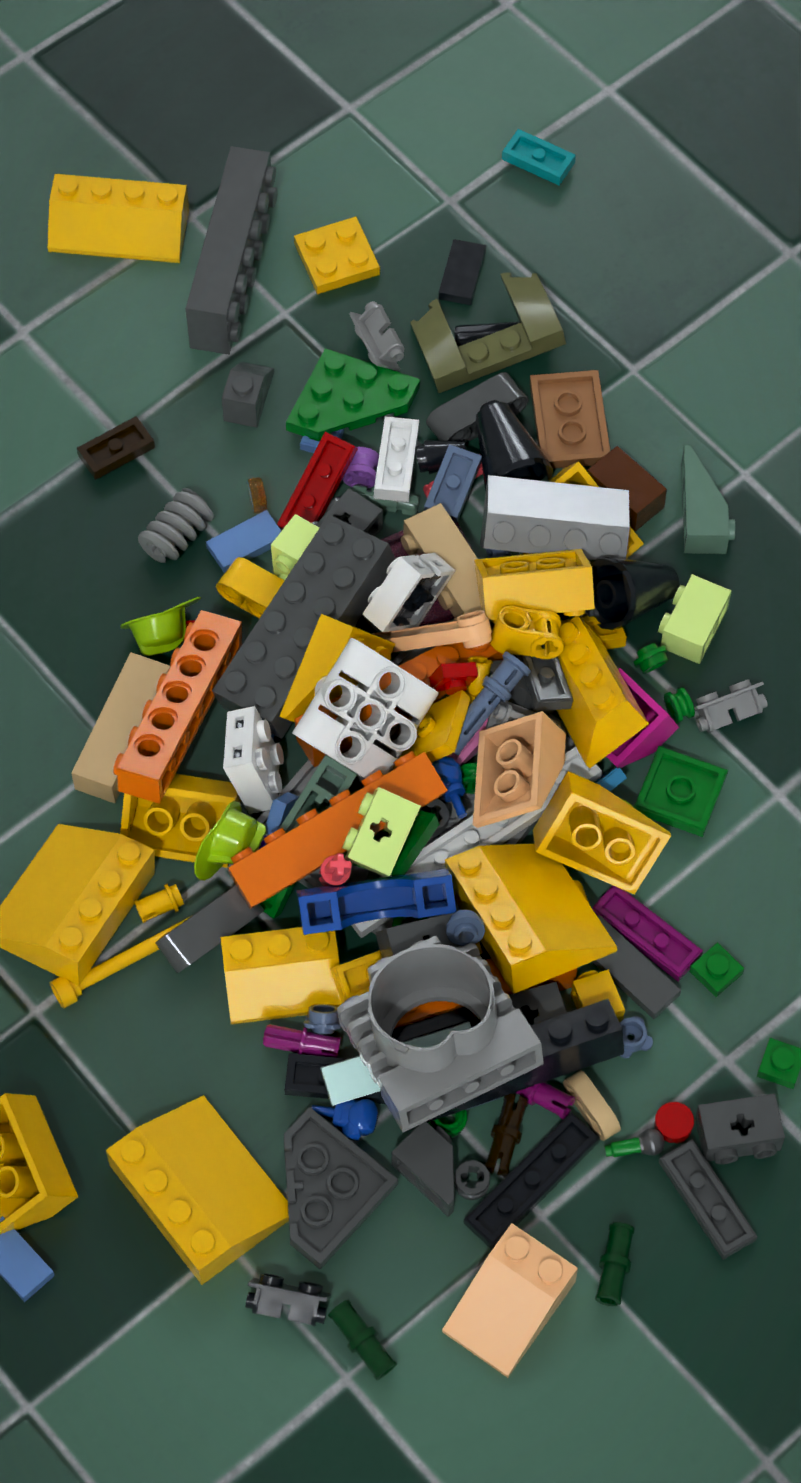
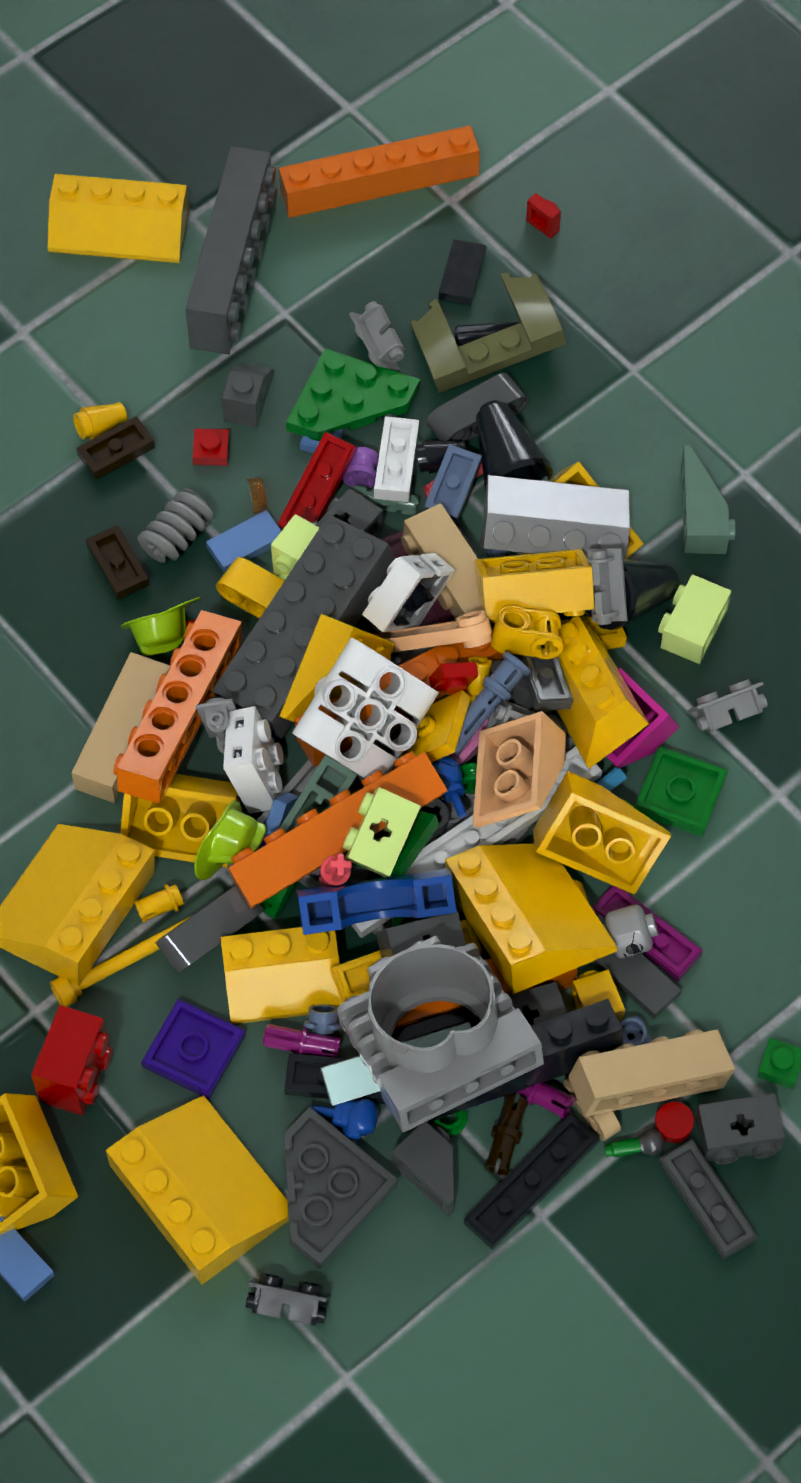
(72, 1060): none -> red brick
(98, 419): none -> yellow cone
(117, 562): none -> dark brown plate
(193, 1048): none -> dark purple tile
(211, 447): none -> red plate
(215, 718): none -> light grey hinge
(336, 255): yellow plate -> none
(362, 1339): dark green pin -> none
(379, 171): none -> orange brick
(465, 928): sand blue plate -> none
(481, 1187): dark grey bush -> none
(510, 1300): light nougat slope -> none
(538, 157): teal plate -> none
(543, 215): none -> red plate
(570, 417): medium nougat plate -> none
(608, 585): none -> light grey hinge
(615, 1264): dark green pin -> none
(621, 472): reddish brown brick -> none
(631, 930): none -> light grey head
(650, 1072): none -> tan brick
(651, 658): green plate -> none
(679, 705): green bush -> none
(716, 969): green plate -> none

